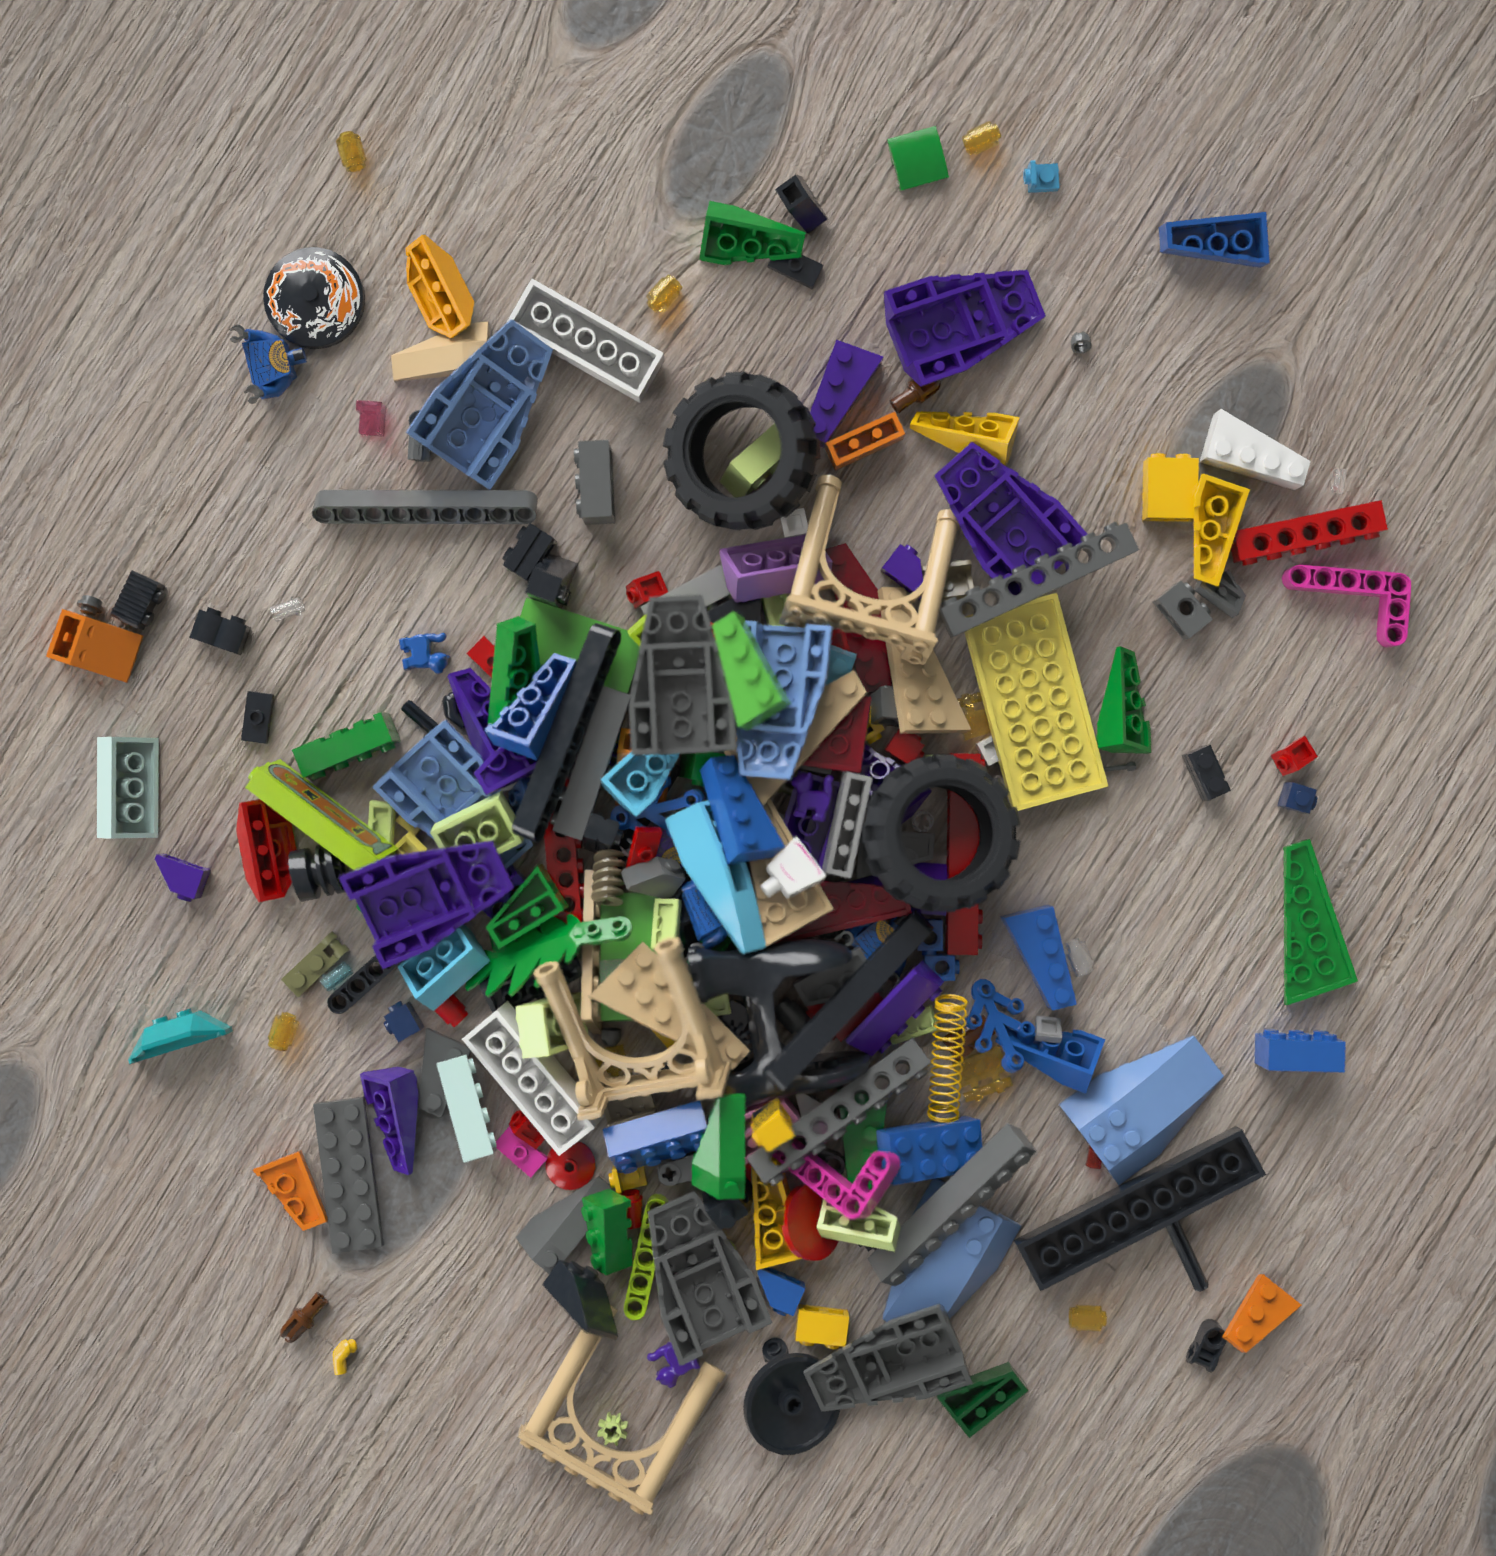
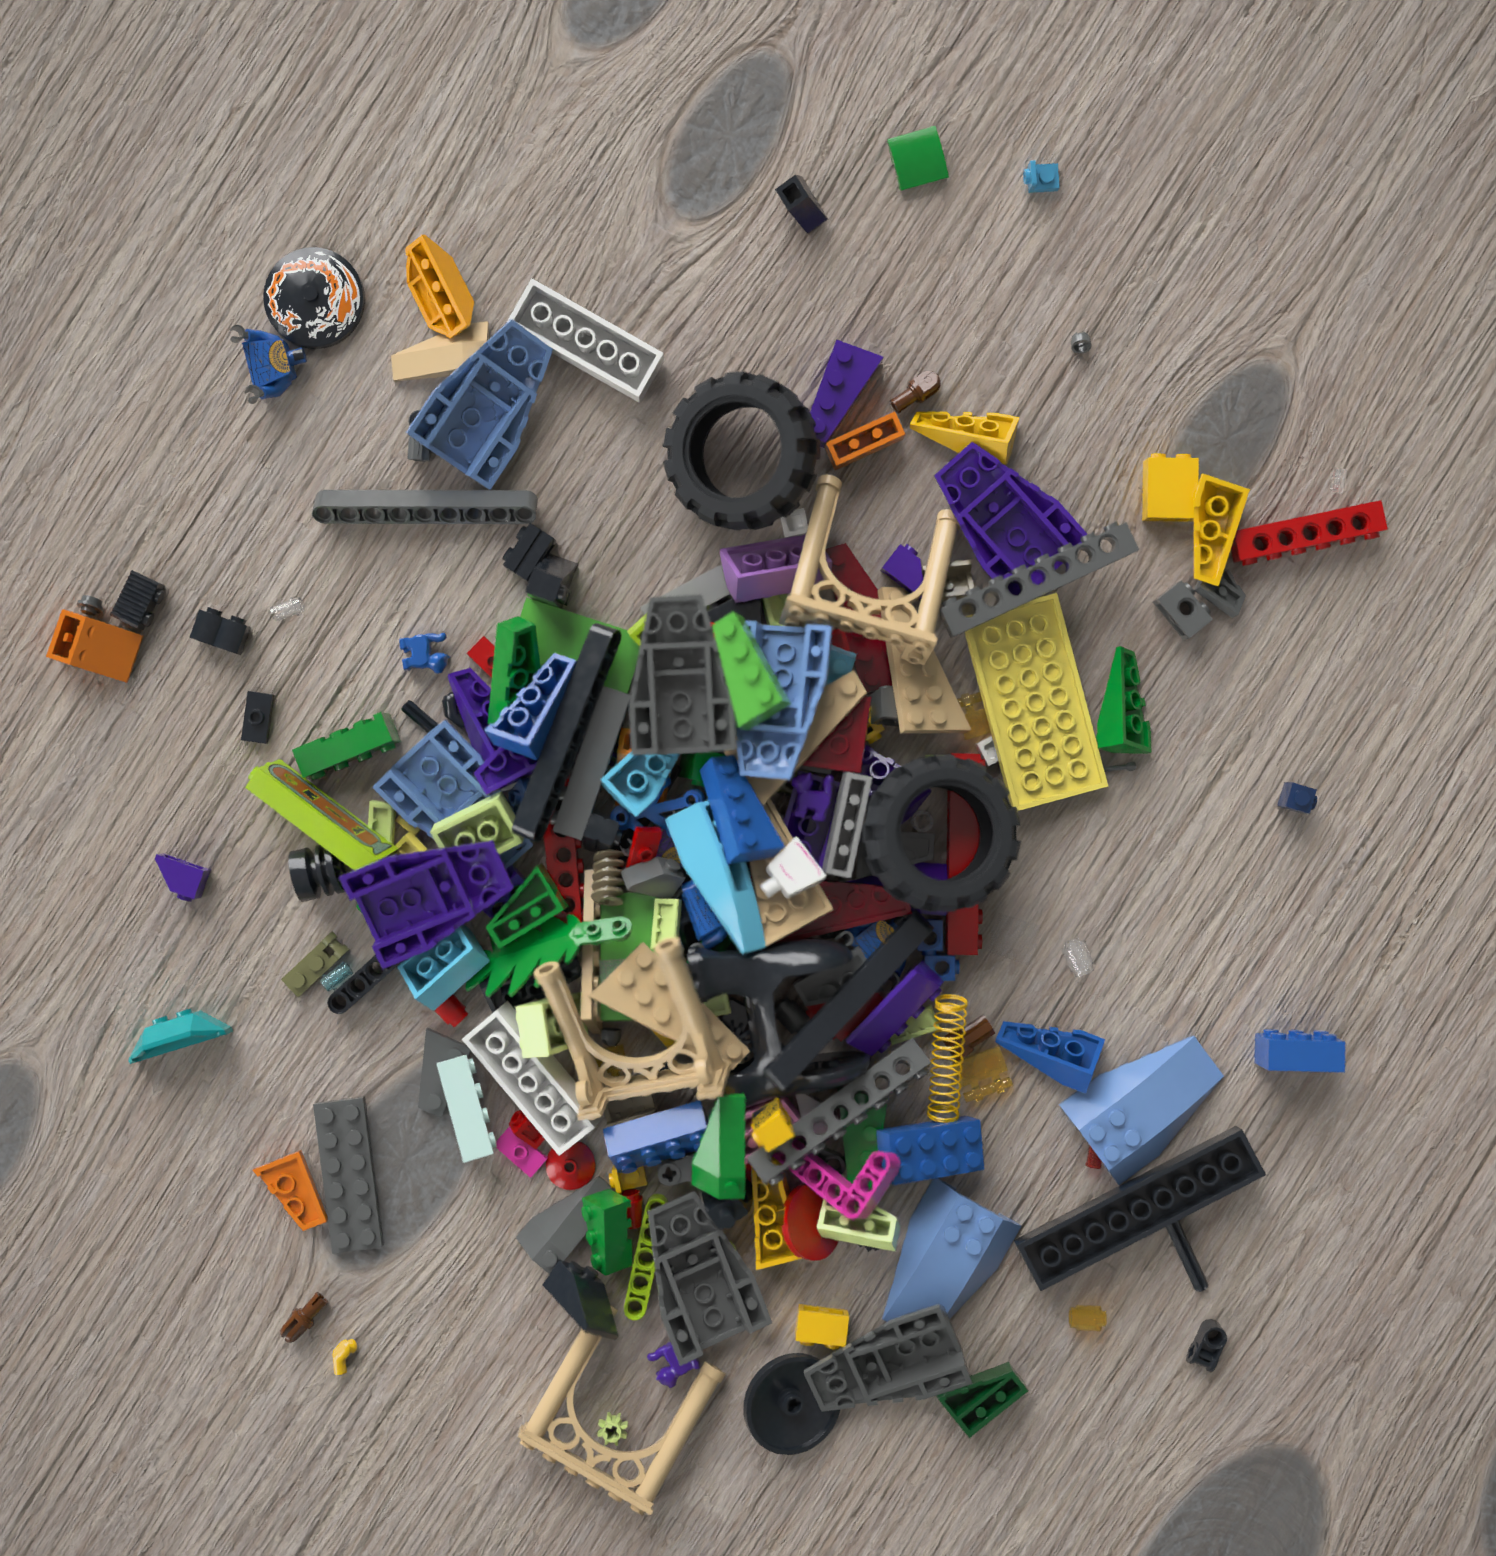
(127, 787): light aqua slope -> none
(265, 847): red wedge -> none
(283, 1031): clear yellow brick -> none
(351, 151): clear yellow brick -> none
(371, 418): clear pink panel -> none
(395, 1101): dark purple wedge -> none
(402, 1021): dark blue brick -> none
(595, 482): dark grey brick -> none
(644, 587): red bracket -> none
(663, 294): clear yellow brick -> none
(740, 235): green wedge -> none
(754, 464): yellowish green wedge -> none
(774, 1348): black plate -> none
(781, 1290): blue slope -> none
(798, 269): black plate -> none
(905, 747): red brick -> none
(953, 1204): dark grey brick -> none
(958, 320): dark purple wedge -> none
(981, 138): clear yellow brick -> none
(997, 1021): blue plant -> none
(1041, 949): blue wedge -> none
(1048, 1029): light grey tile -> none
(1206, 772): black brick -> none
(1225, 239): blue wedge -> none
(1251, 453): white wedge -> none
(1259, 1314): orange wing -> none
(1294, 756): red bracket -> none
(1313, 941): green wing -> none
(1358, 586): dark pink beam -> none

